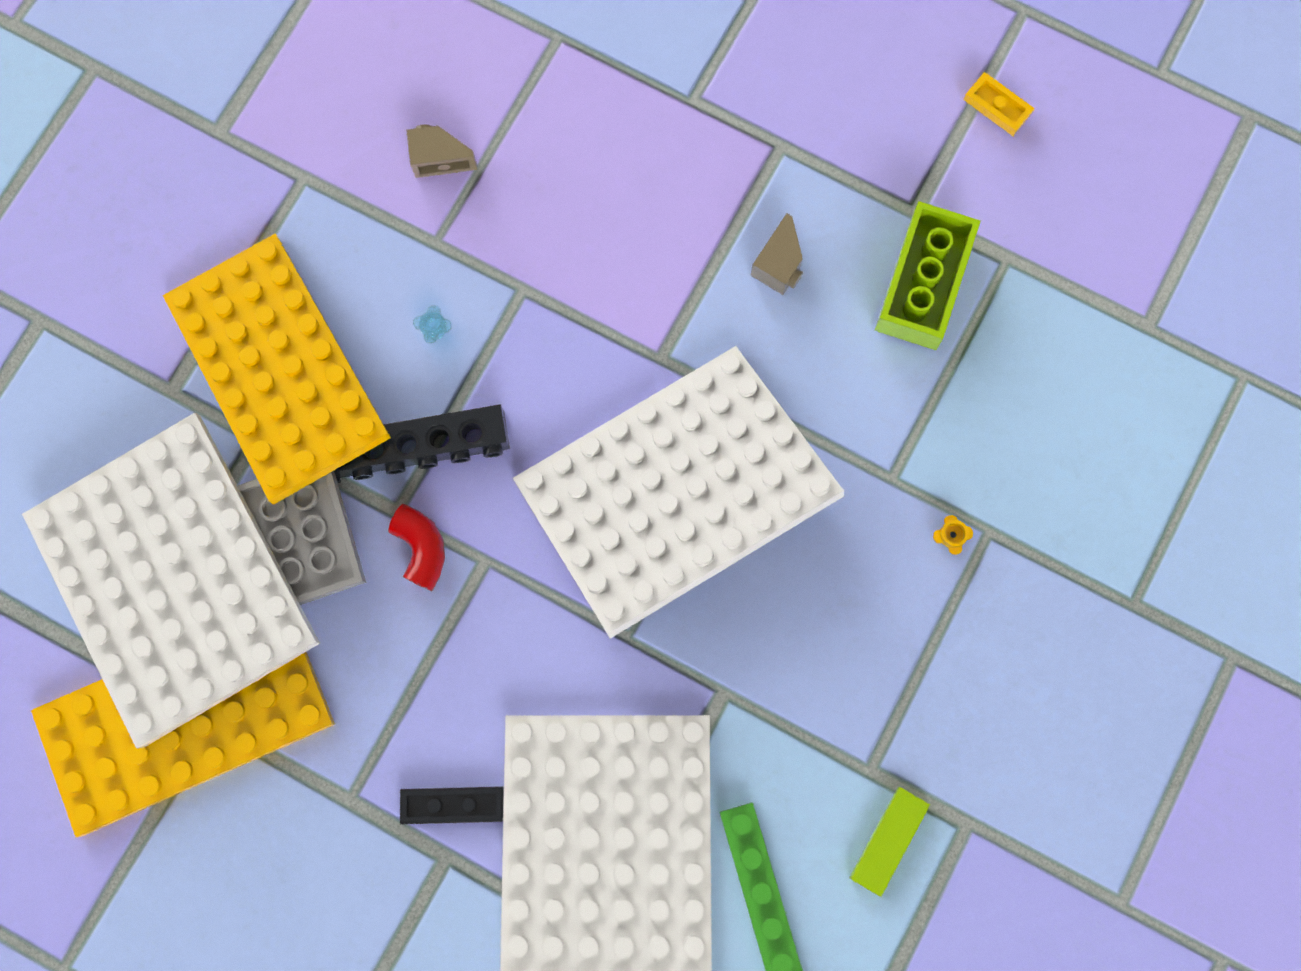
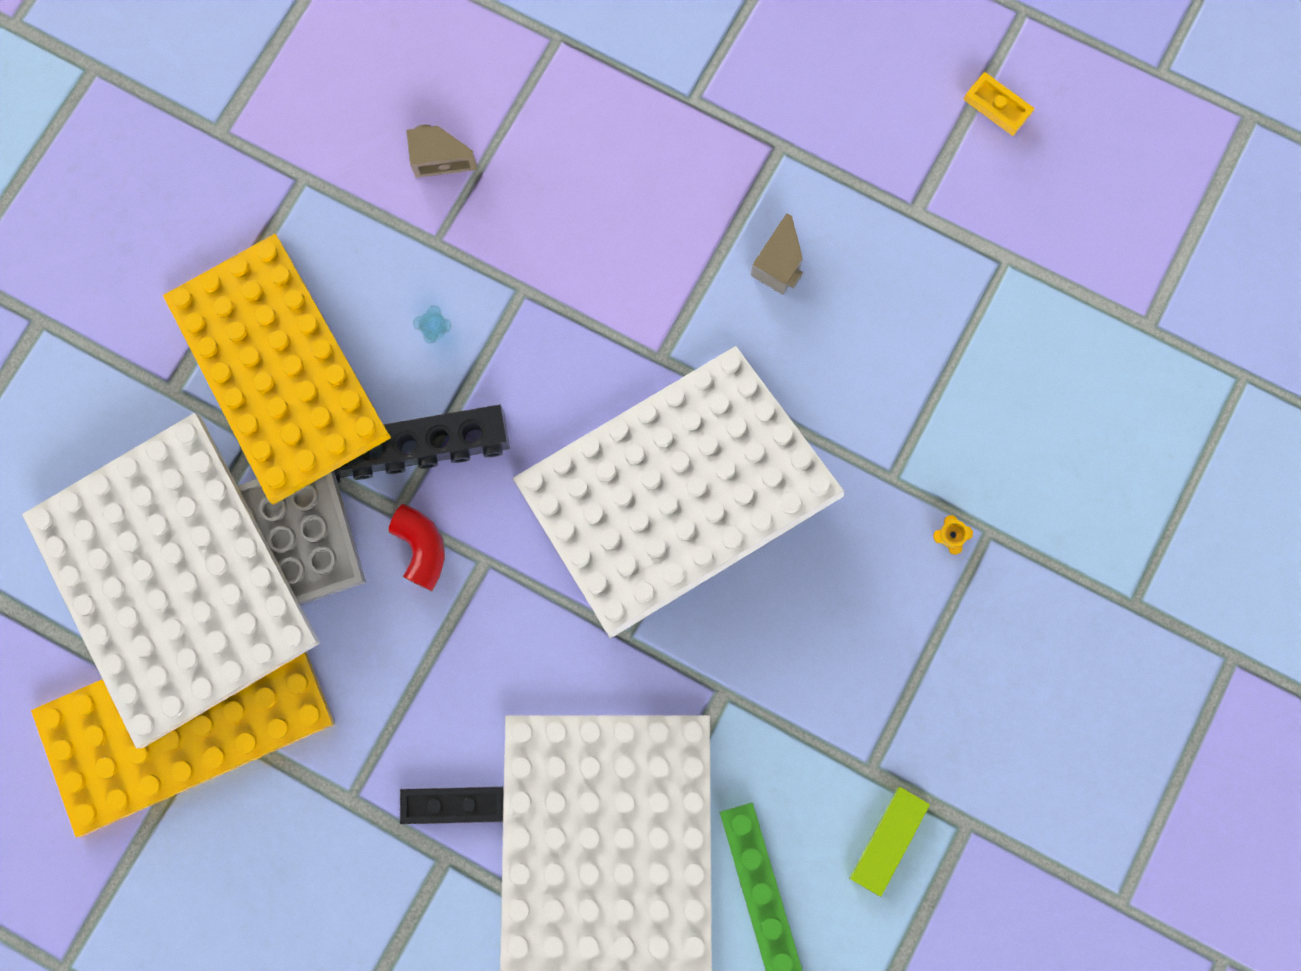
(927, 275): lime brick -> none

